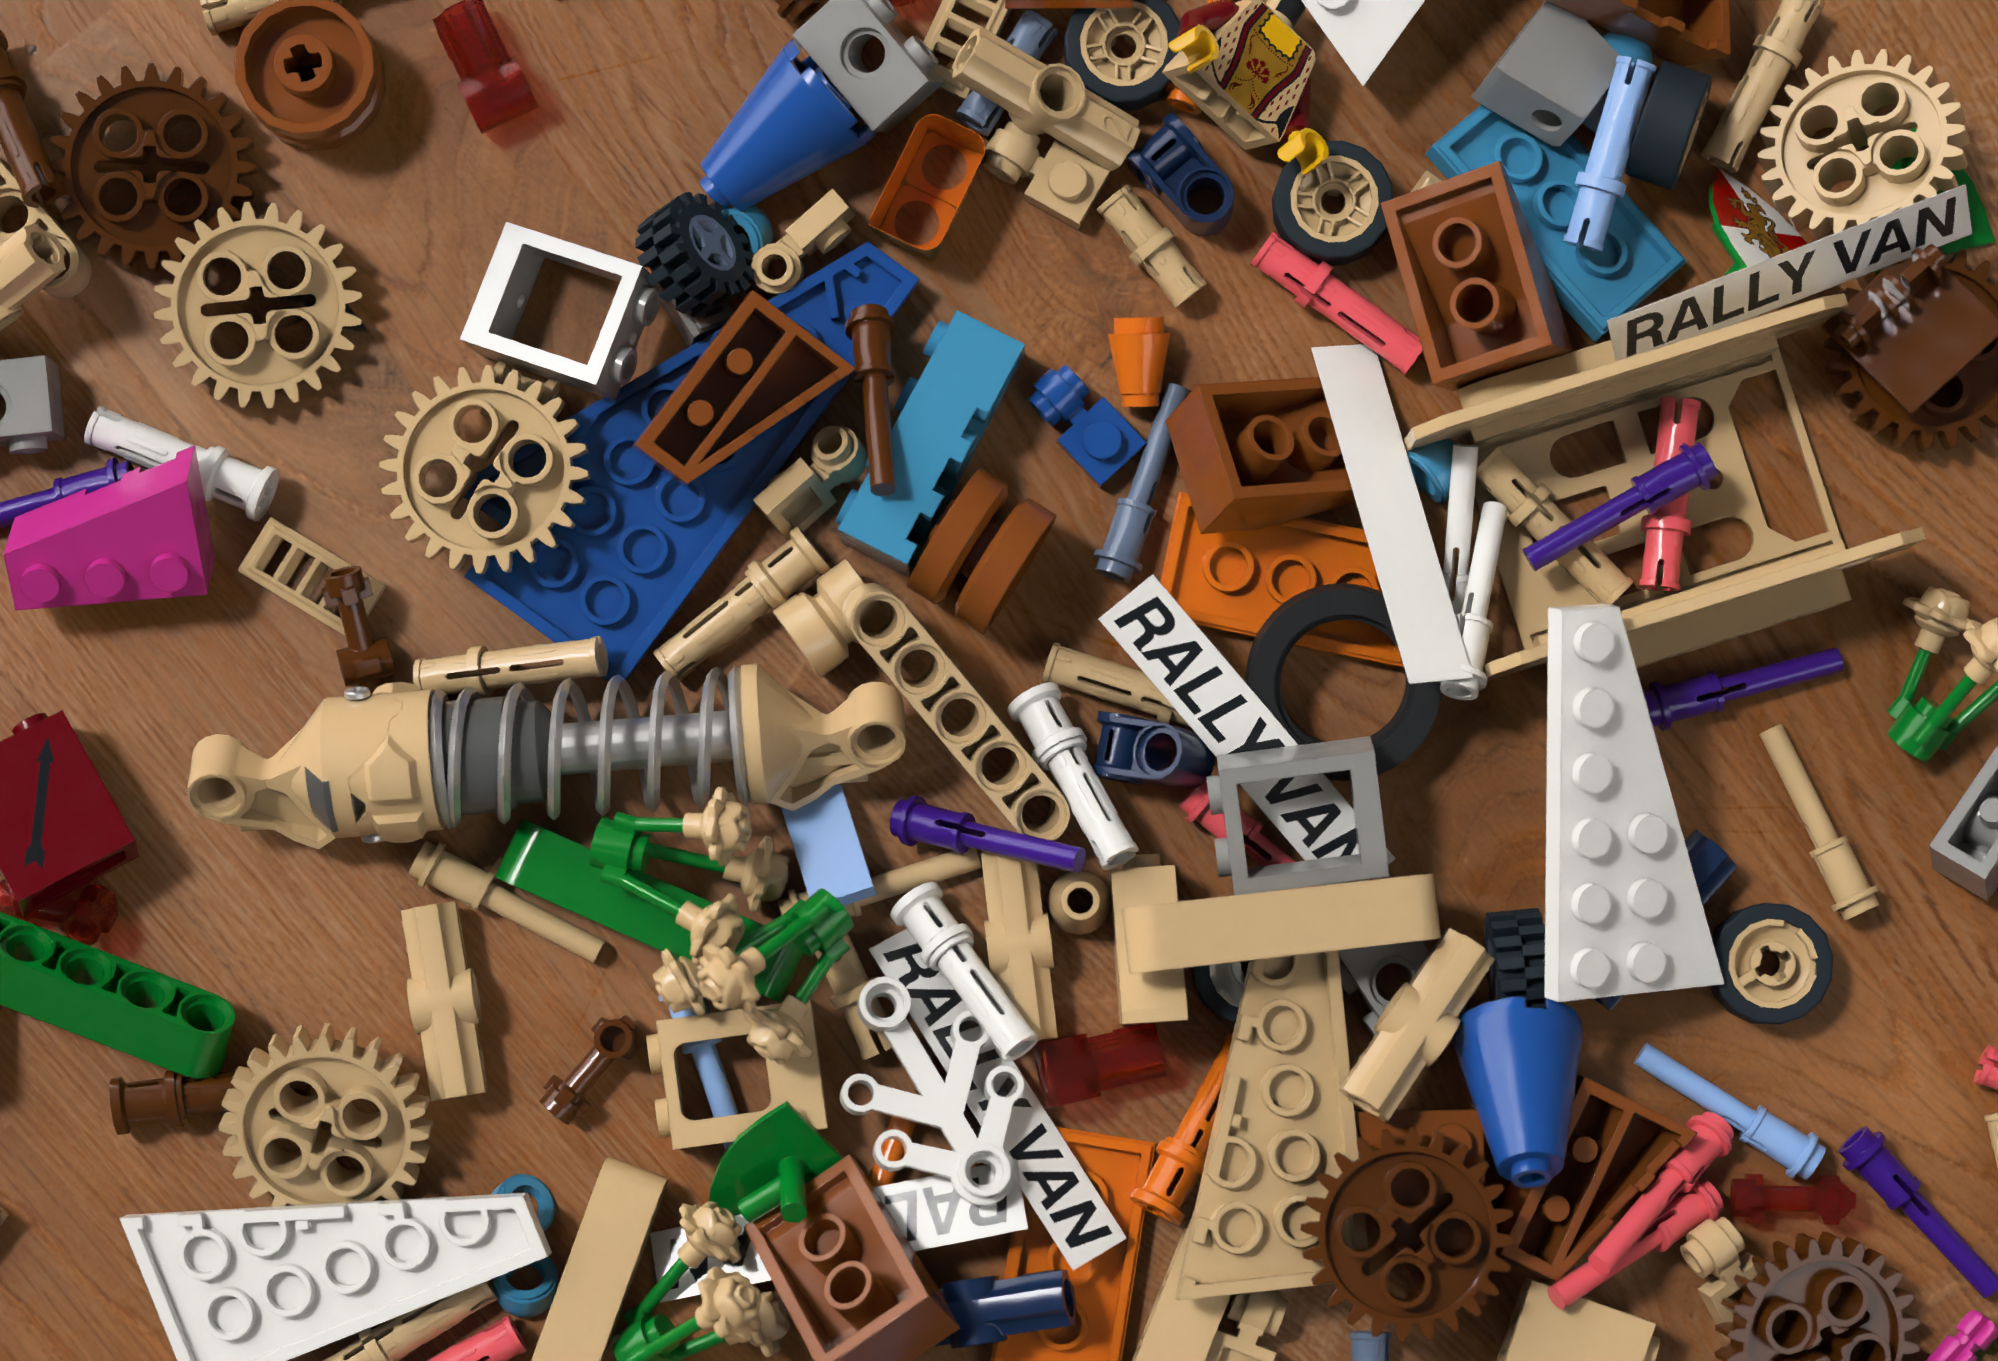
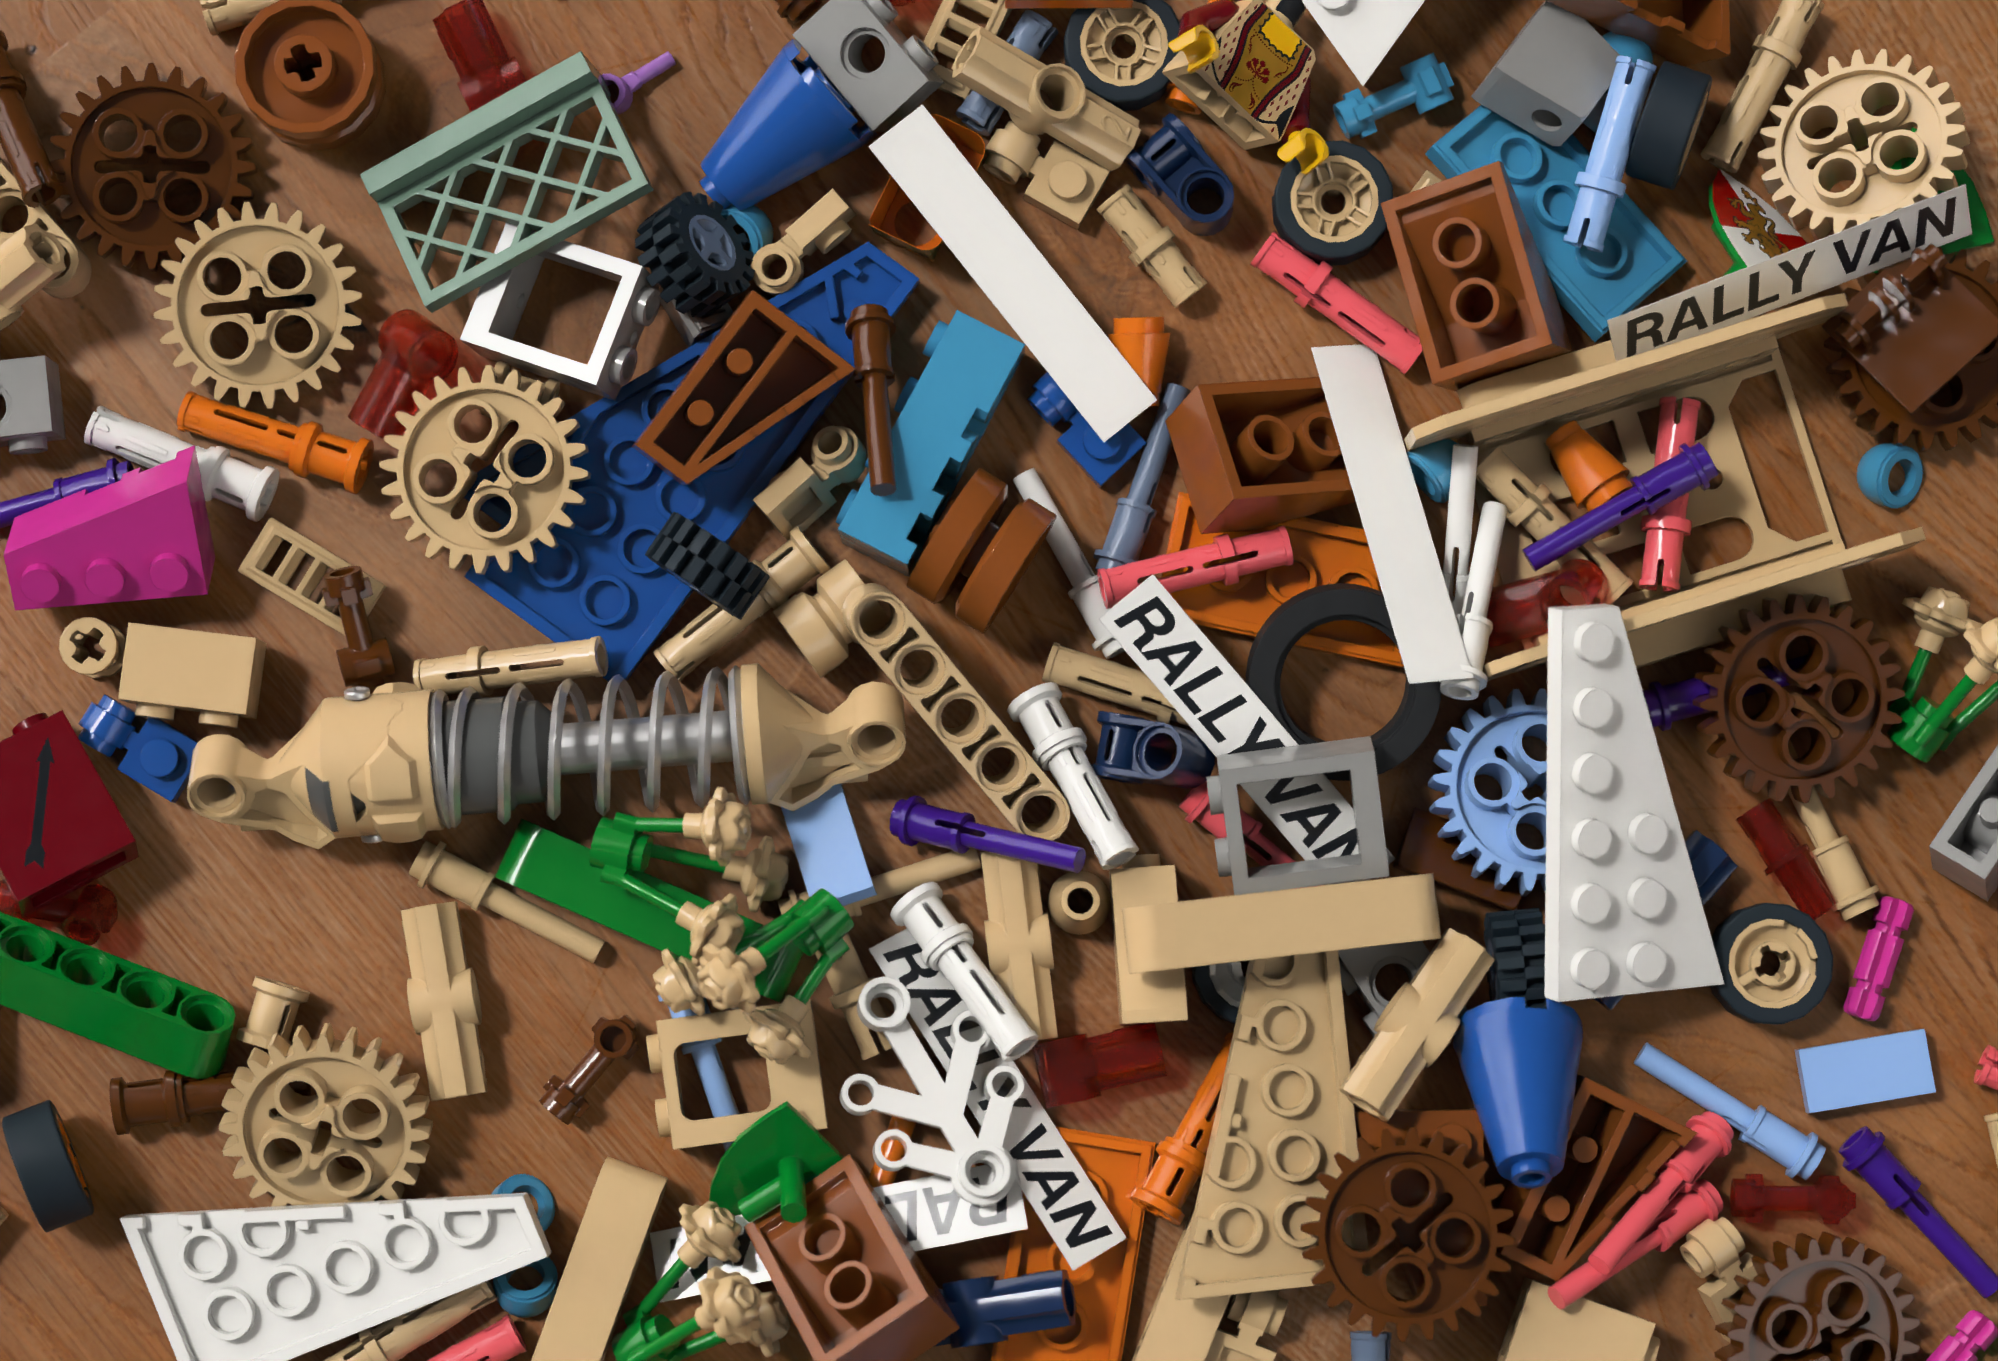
(47, 1166): none -> black wheel
(76, 655): none -> tan bush
(155, 756): none -> blue plate
(192, 673): none -> tan brick
(272, 1011): none -> tan bush
(304, 448): none -> orange pin
(403, 371): none -> clear red piece
(495, 133): none -> sand green fence
(635, 80): none -> medium lavender hand
(707, 565): none -> black wheel
(1012, 273): none -> white sticker
(1085, 583): none -> white pin
(1268, 550): none -> coral pin
(1424, 84): none -> dark azure bar
(1427, 853): none -> reddish brown slope
(1487, 825): none -> light blue gear
(1522, 606): none -> clear red piece
(1587, 466): none -> orange cone
(1762, 740): none -> reddish brown gear
(1786, 858): none -> clear red axle
(1865, 1070): none -> light blue tile
(1874, 472): none -> dark azure piece
(1878, 958): none -> dark pink axle

